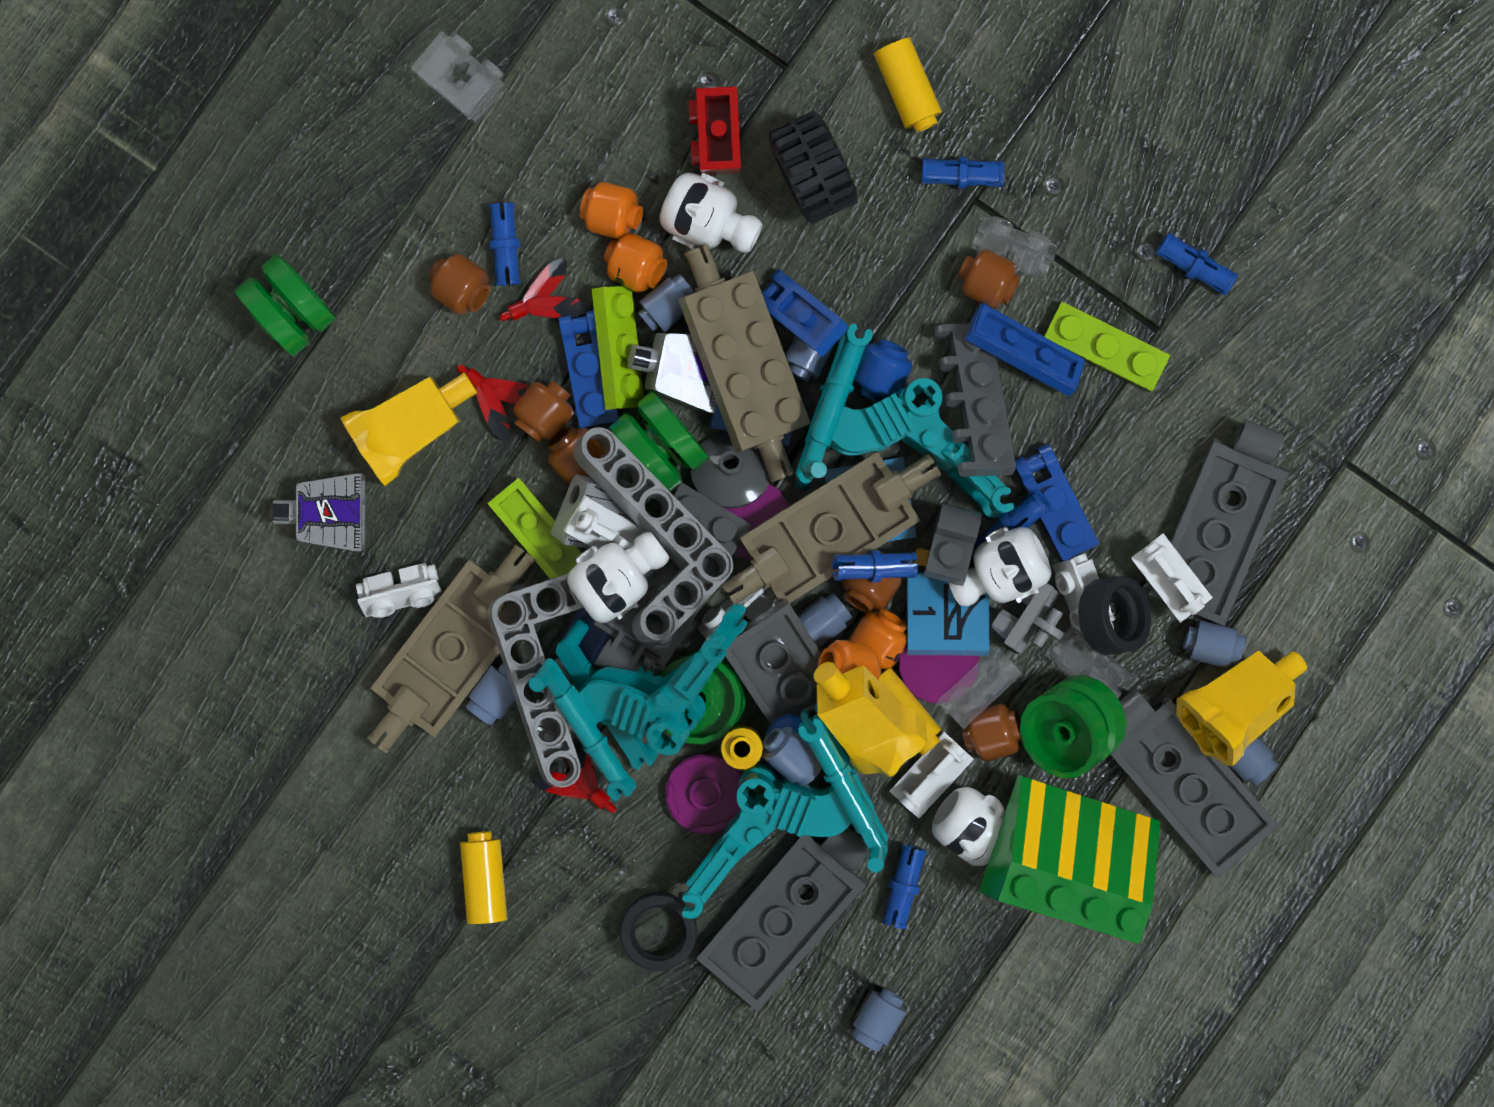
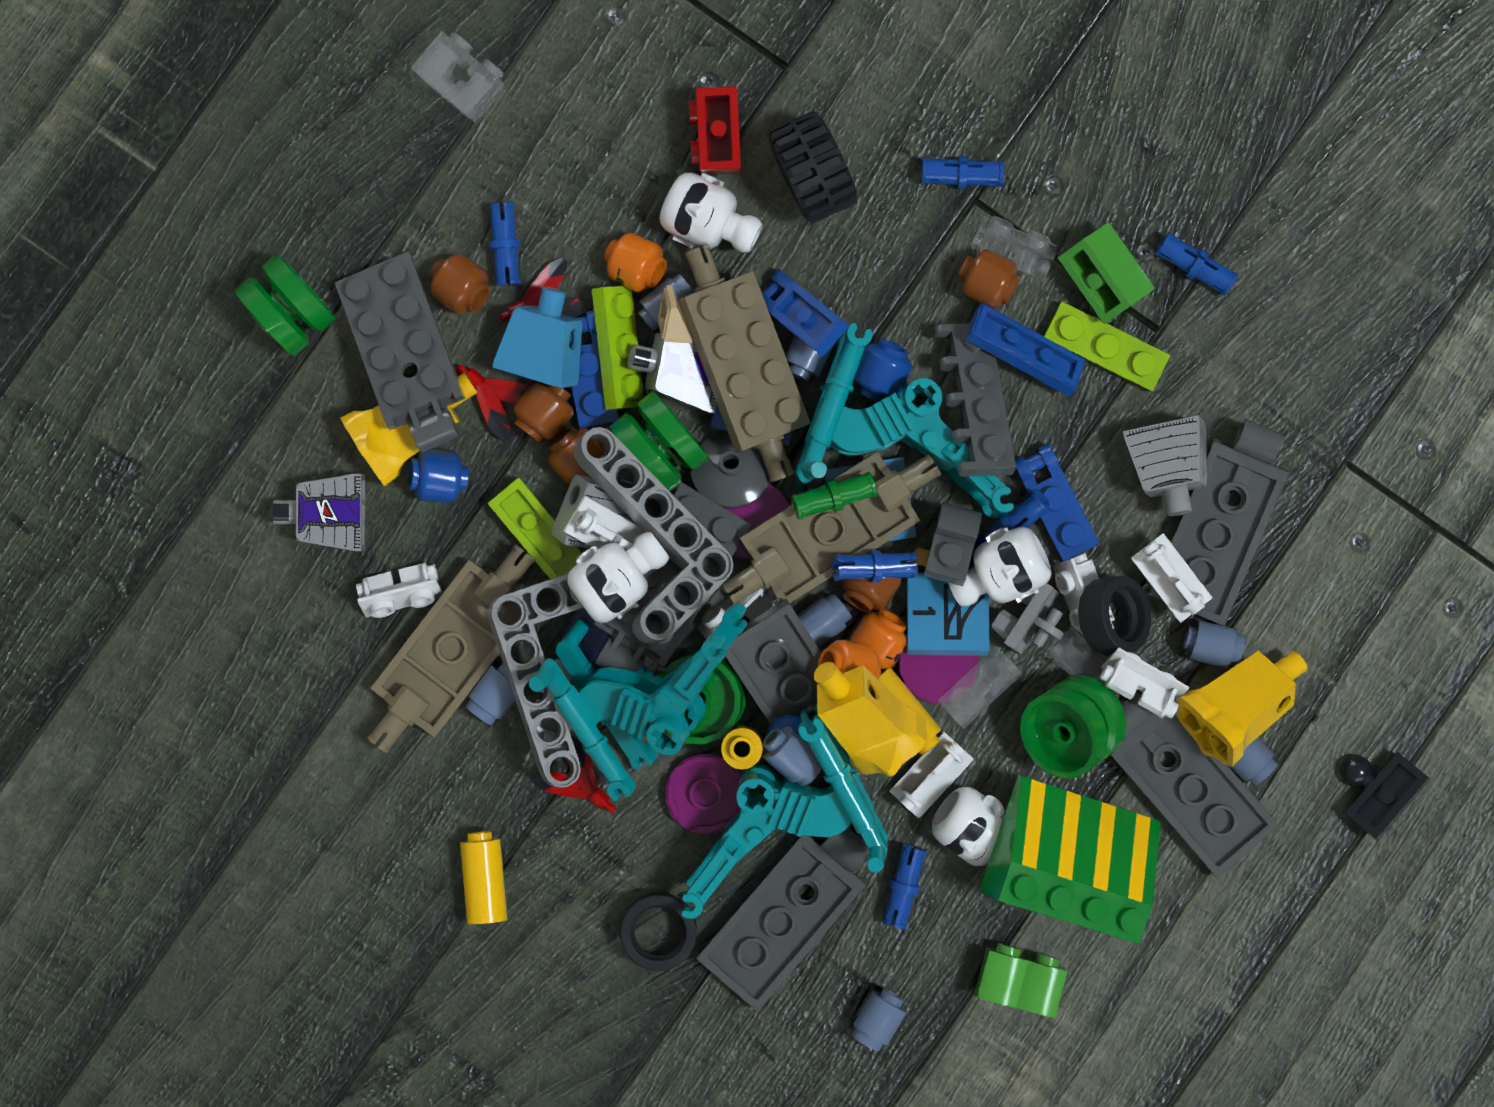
(397, 331): none -> dark grey hinge
(437, 476): none -> blue head
(542, 342): none -> dark azure torso
(610, 210): orange head -> none
(671, 319): none -> tan slope
(834, 495): none -> green pin
(908, 84): yellow brick -> none
(994, 733): dark orange head -> none
(1021, 981): none -> bright green brick
(1106, 273): none -> bright green brick
(1127, 673): none -> white hinge
(1170, 460): none -> light grey torso
(1384, 794): none -> black plate

